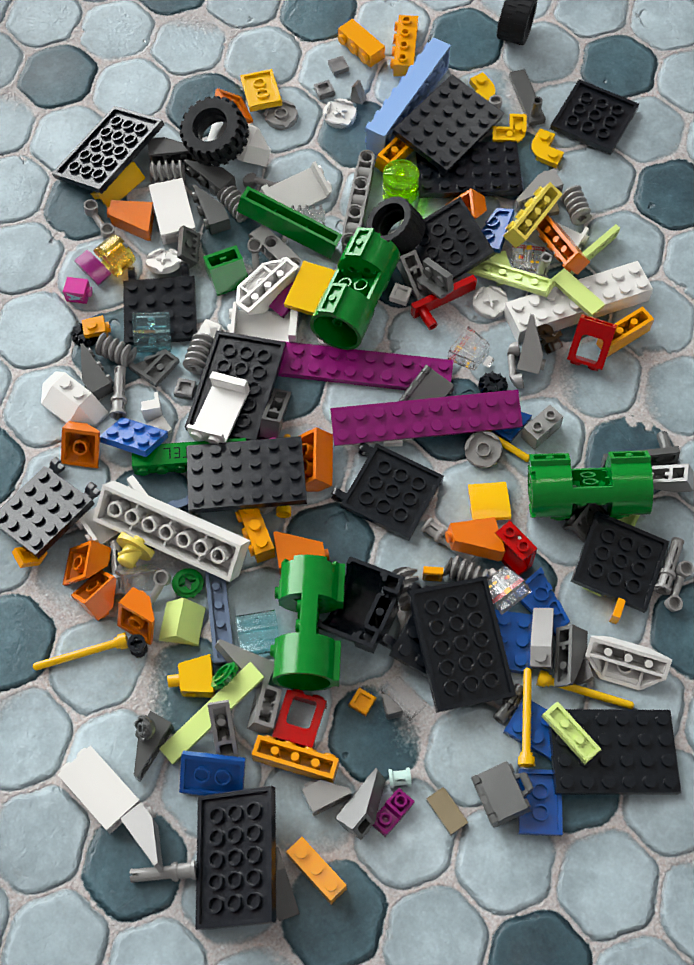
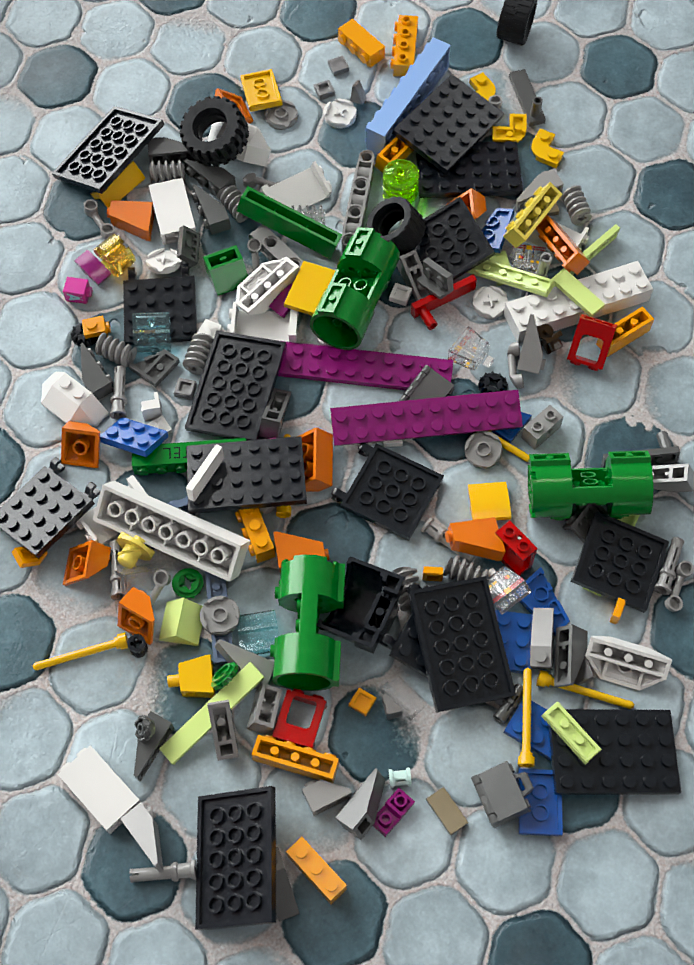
(97, 594): orange slope -> none
(205, 472): none -> white tile
(211, 773): blue plate -> none
(220, 409): white panel -> none
(220, 615): none -> light grey tile
(594, 116): black plate -> none

